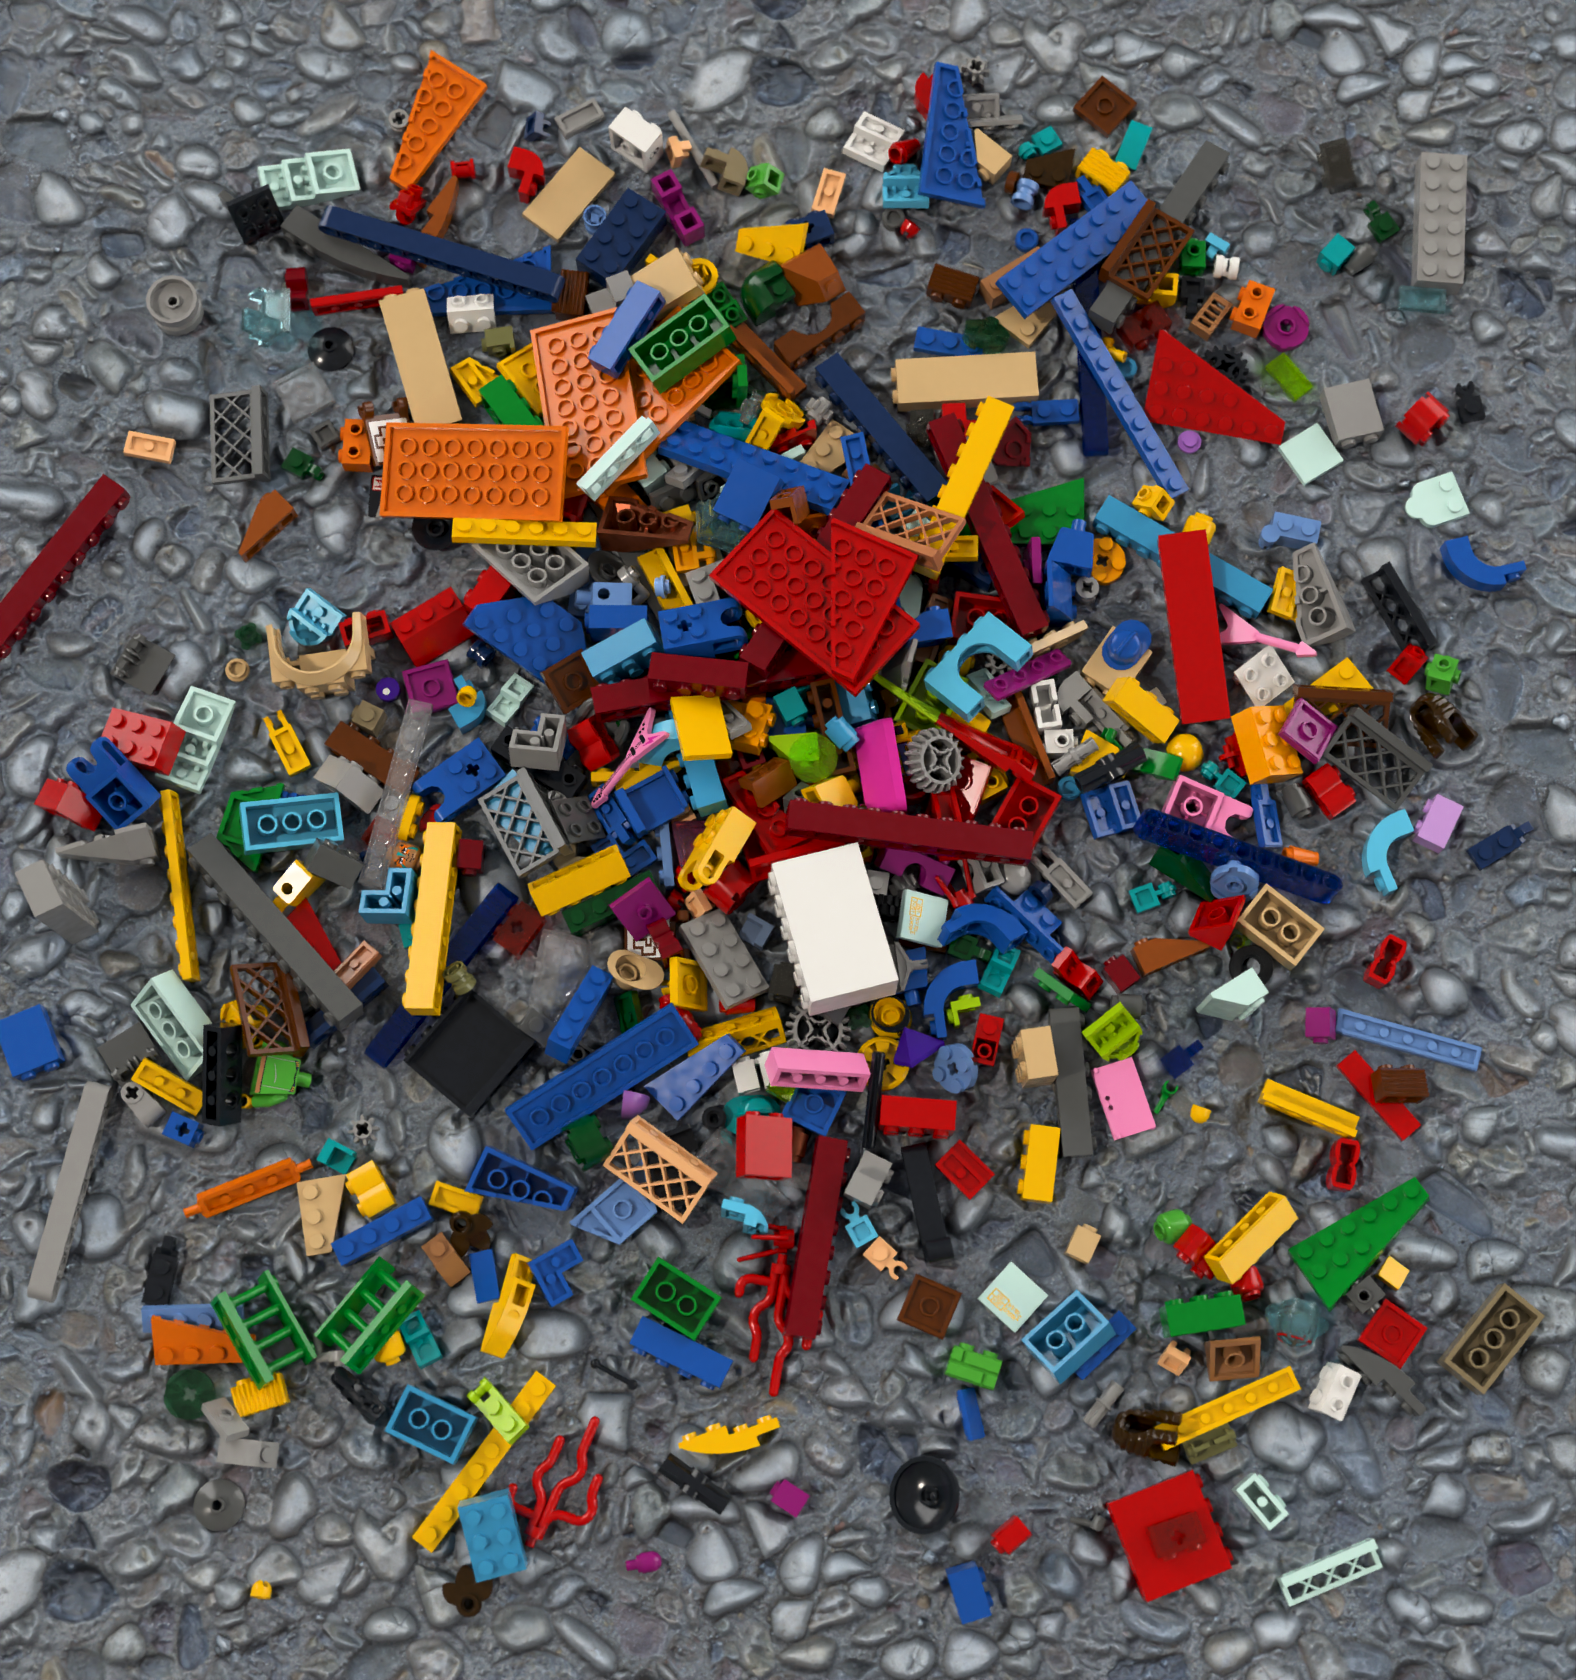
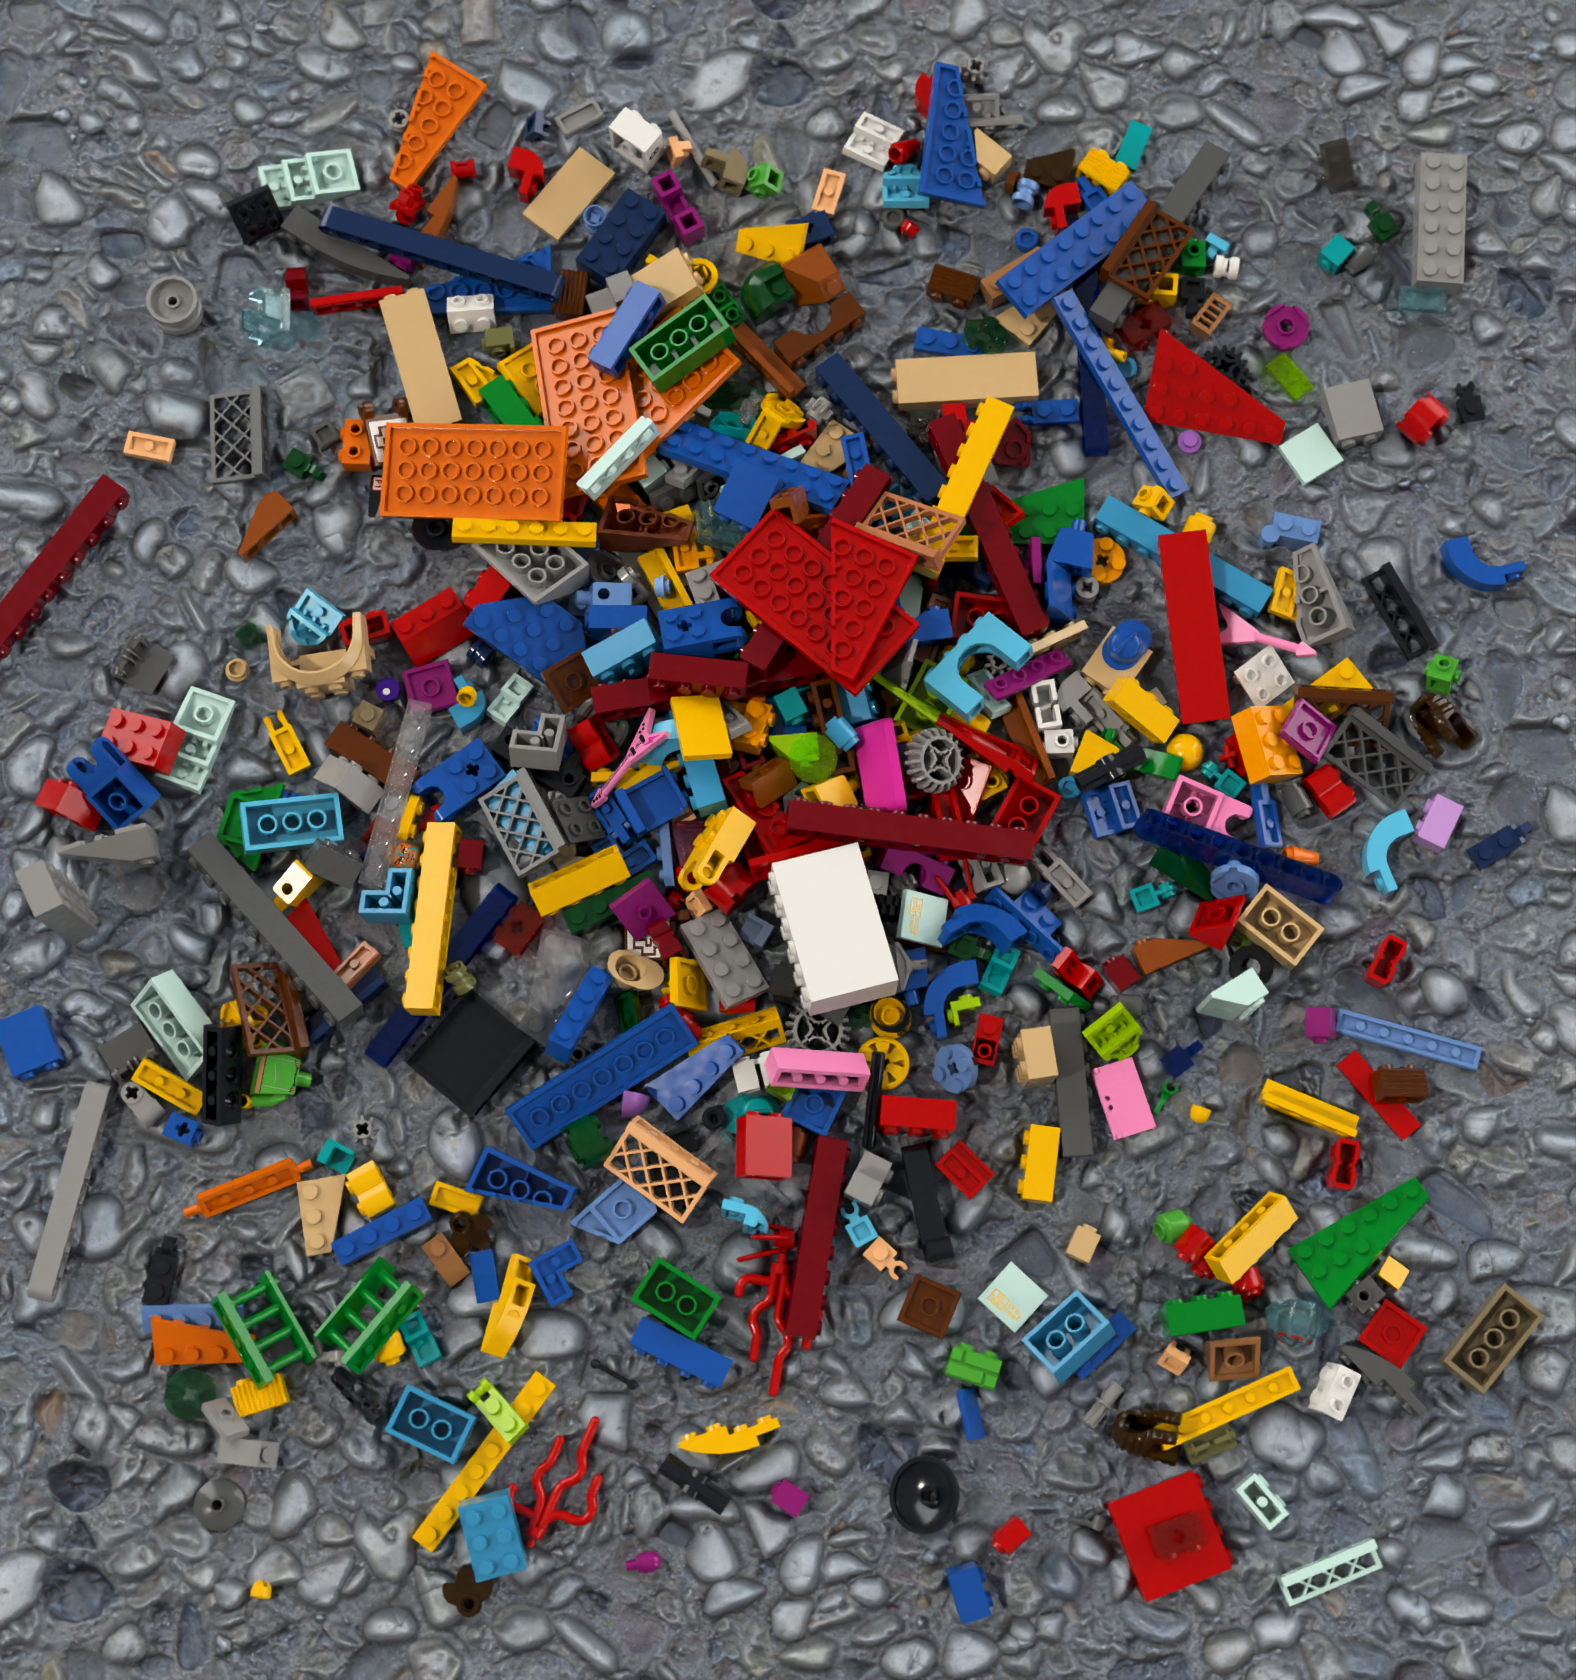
(180, 895): yellow plate -> none
(333, 358): black dish -> none
(740, 381): green plate -> none
(915, 1047): dark purple slope -> none
(1044, 142): teal plate -> none
(1075, 756): light grey pin -> none
(1104, 106): reddish brown plate -> none
(1252, 308): orange brick -> none
(1407, 663): red bracket -> none
(1437, 501): light aqua plate -> none

